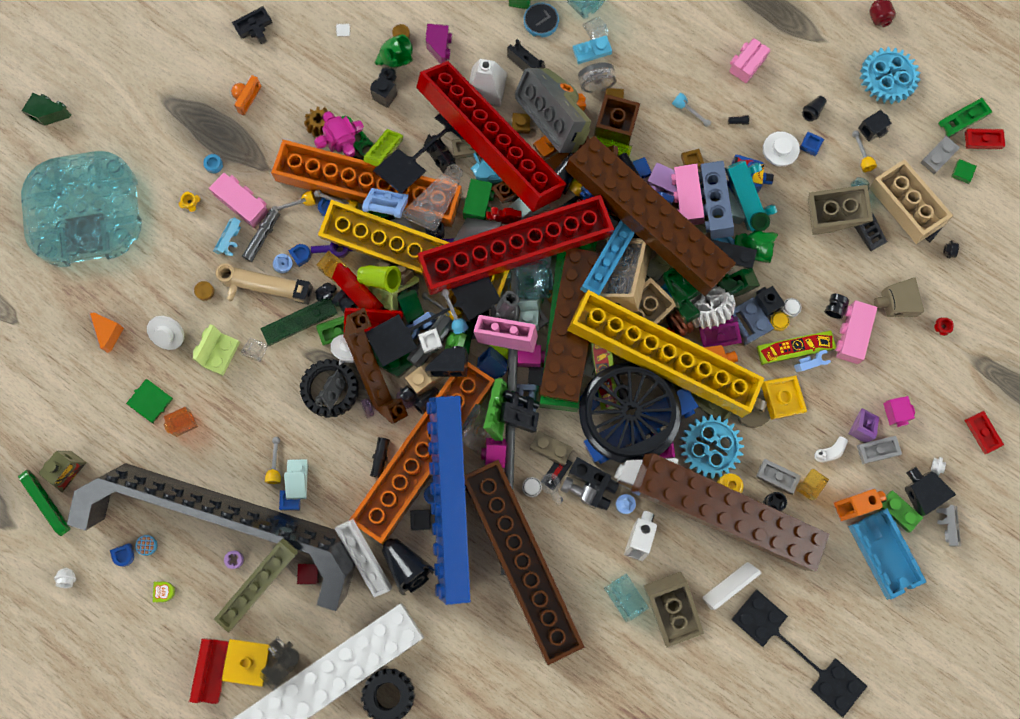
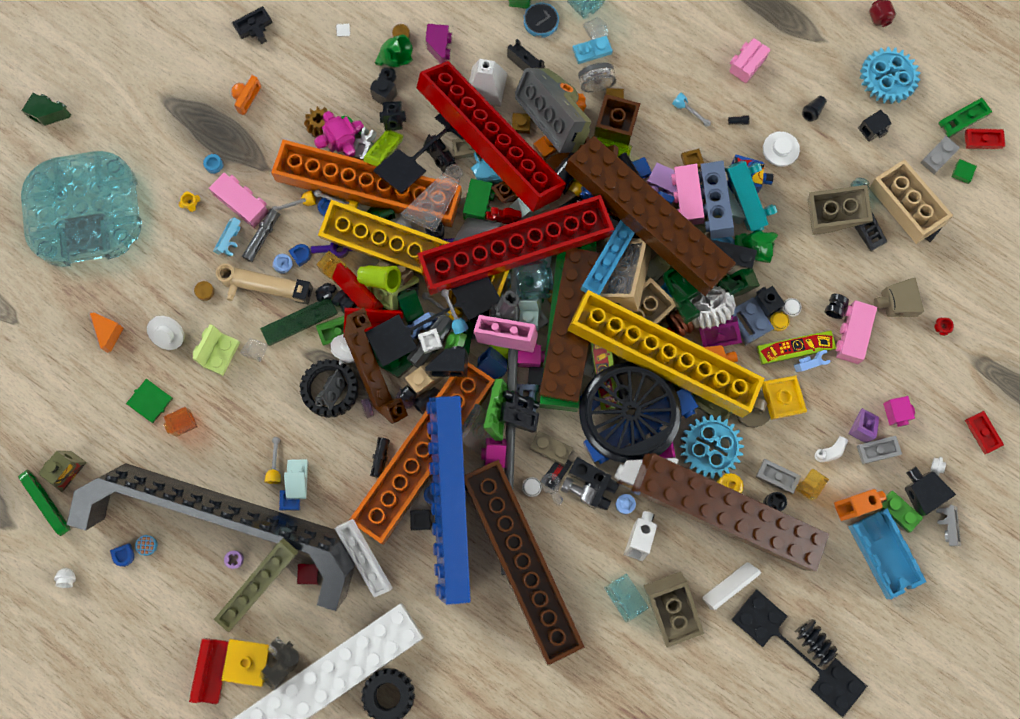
(163, 591): tile -> none
(364, 144): none -> light grey plate
(385, 202): light blue plate -> none
(393, 116): none -> black brick
(405, 566): black cone -> none
(760, 221): dark green tile -> none
(811, 143): blue tile -> none
(817, 642): none -> black piece
(867, 163): hinge -> none
(951, 249): black plate -> none

